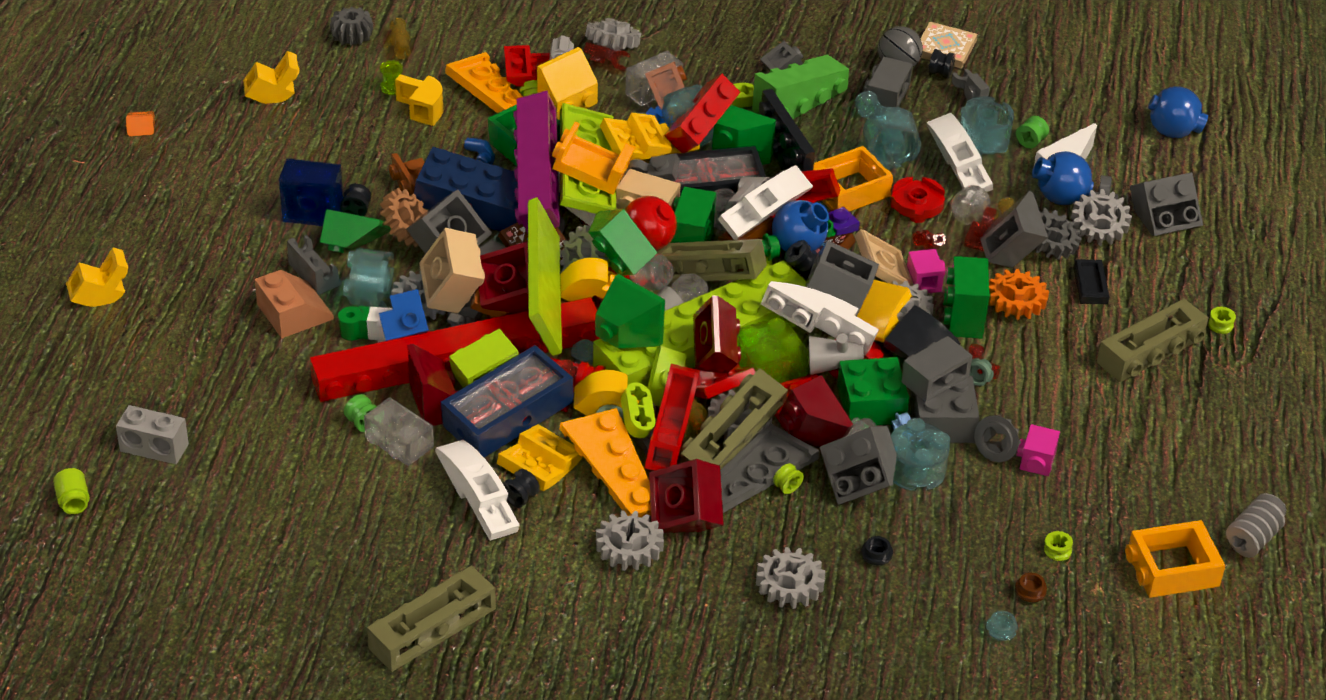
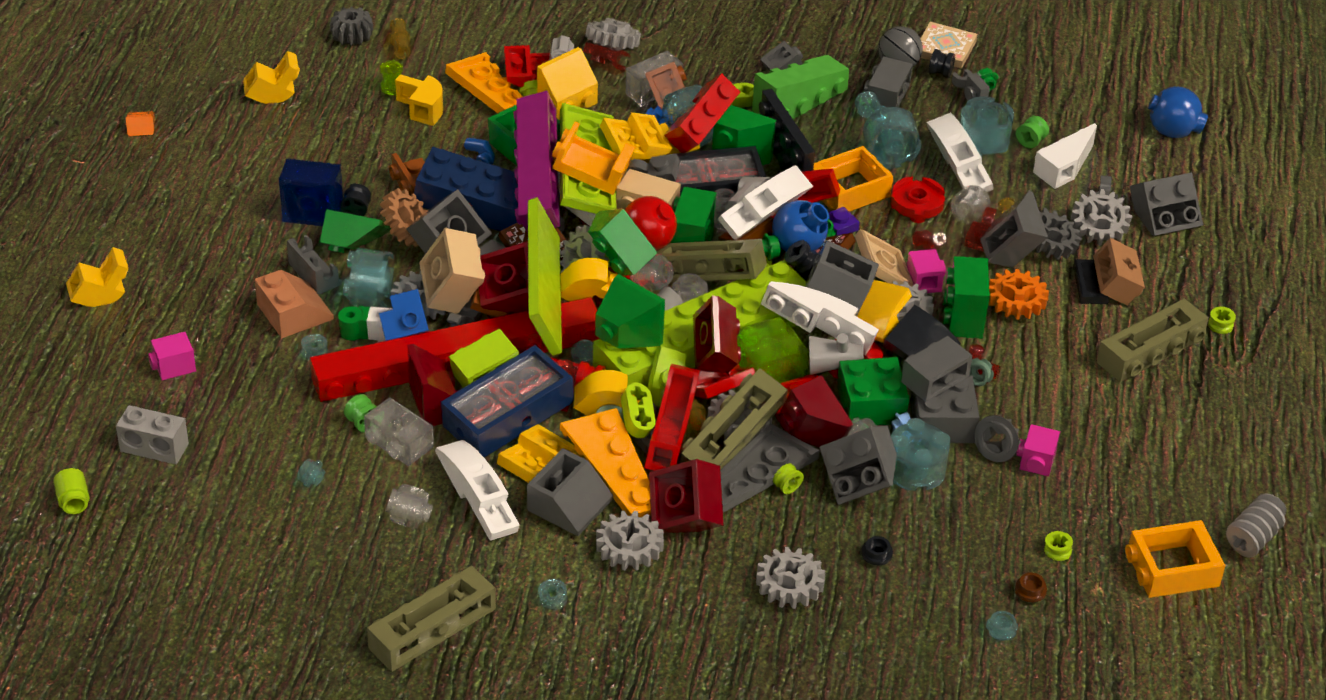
(172, 356): none -> dark pink brick
(308, 344): none -> clear light blue bush
(311, 472): none -> clear light blue plate
(409, 506): none -> clear head
(521, 487): black wheel -> none
(557, 601): none -> clear light blue bush
(568, 492): none -> dark grey slope
(989, 77): none -> green plate
(1063, 177): blue brick -> none
(1118, 271): none -> medium nougat brick

